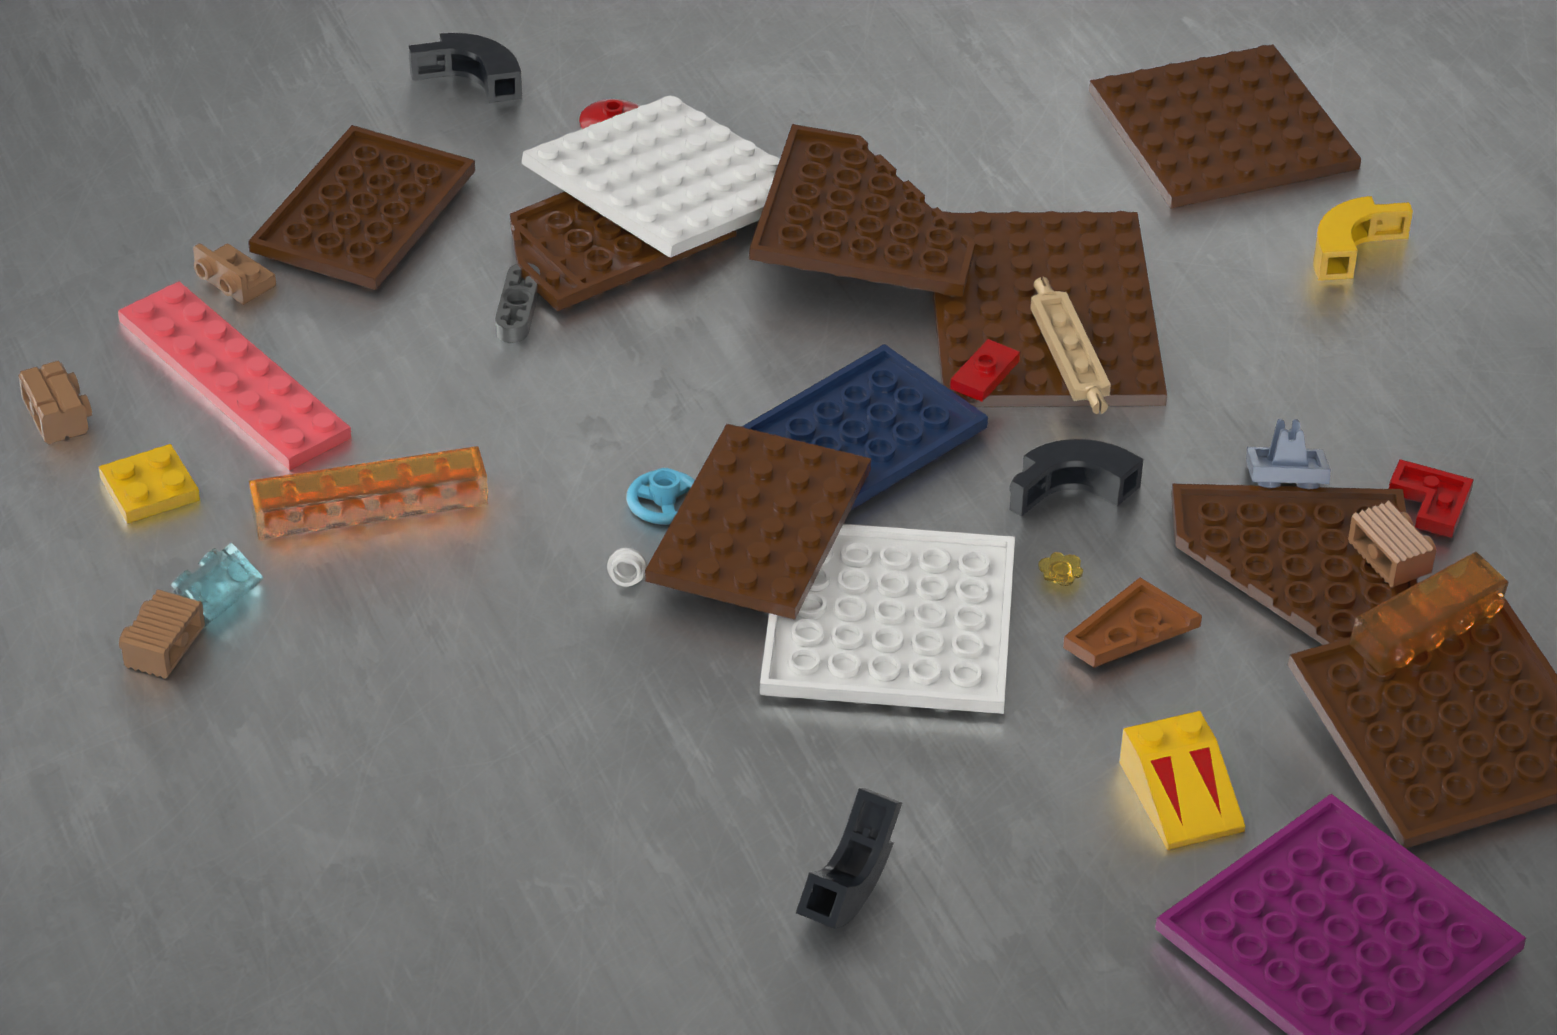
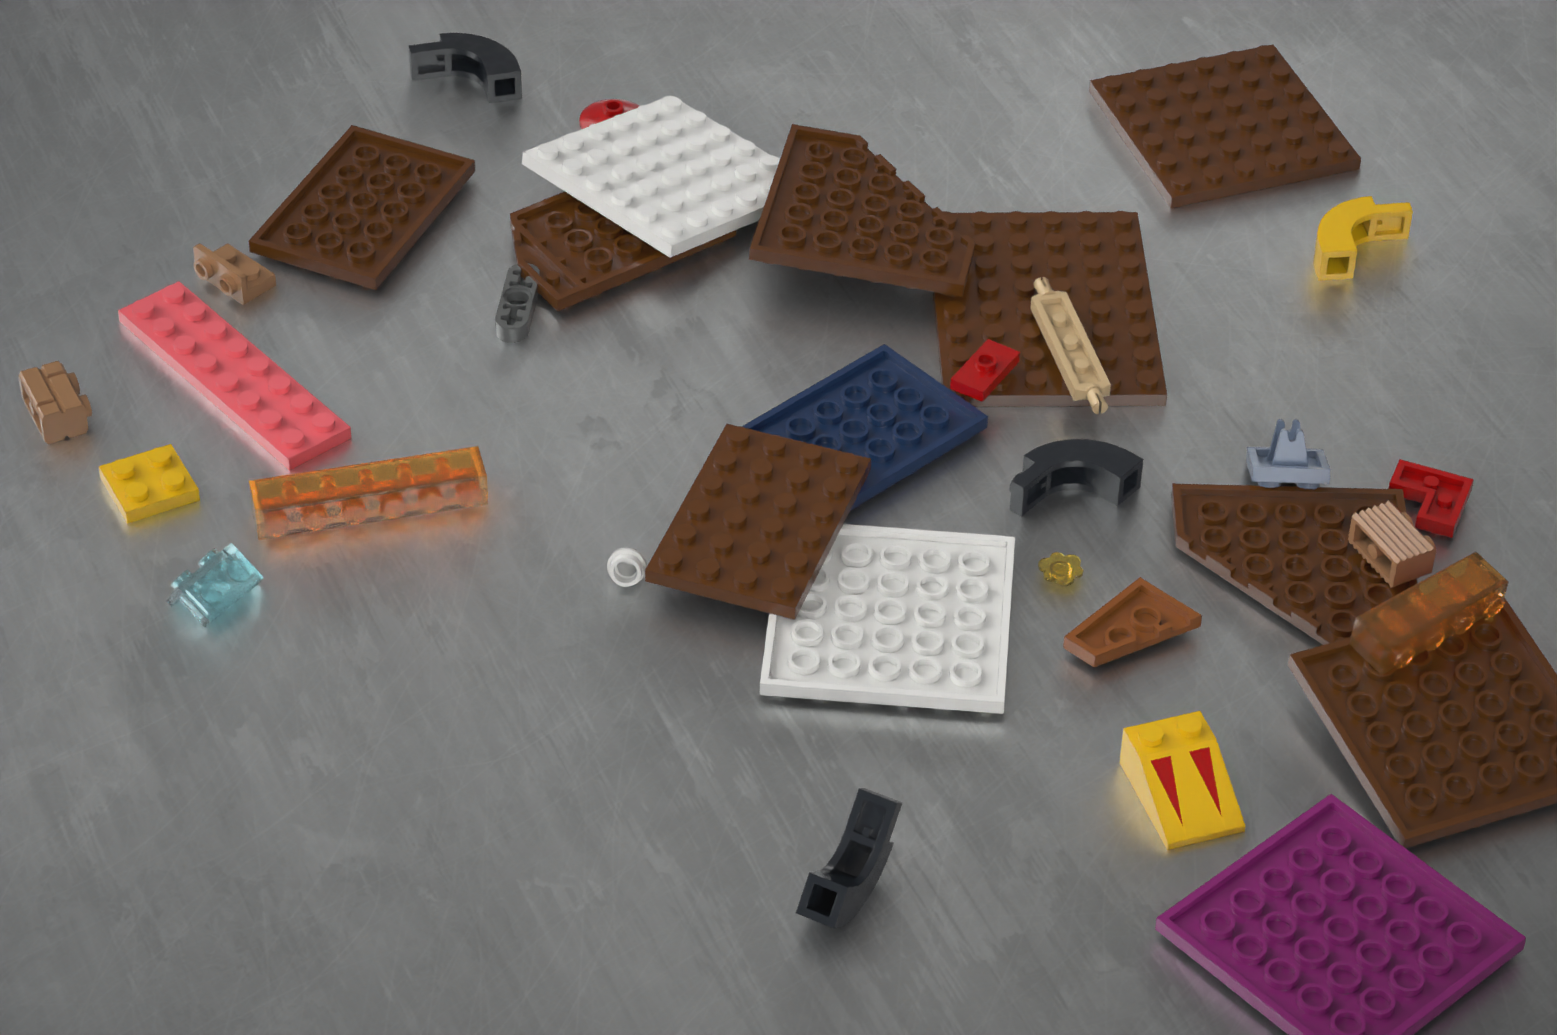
(161, 633): medium nougat brick -> none
(663, 488): medium azure piece -> none

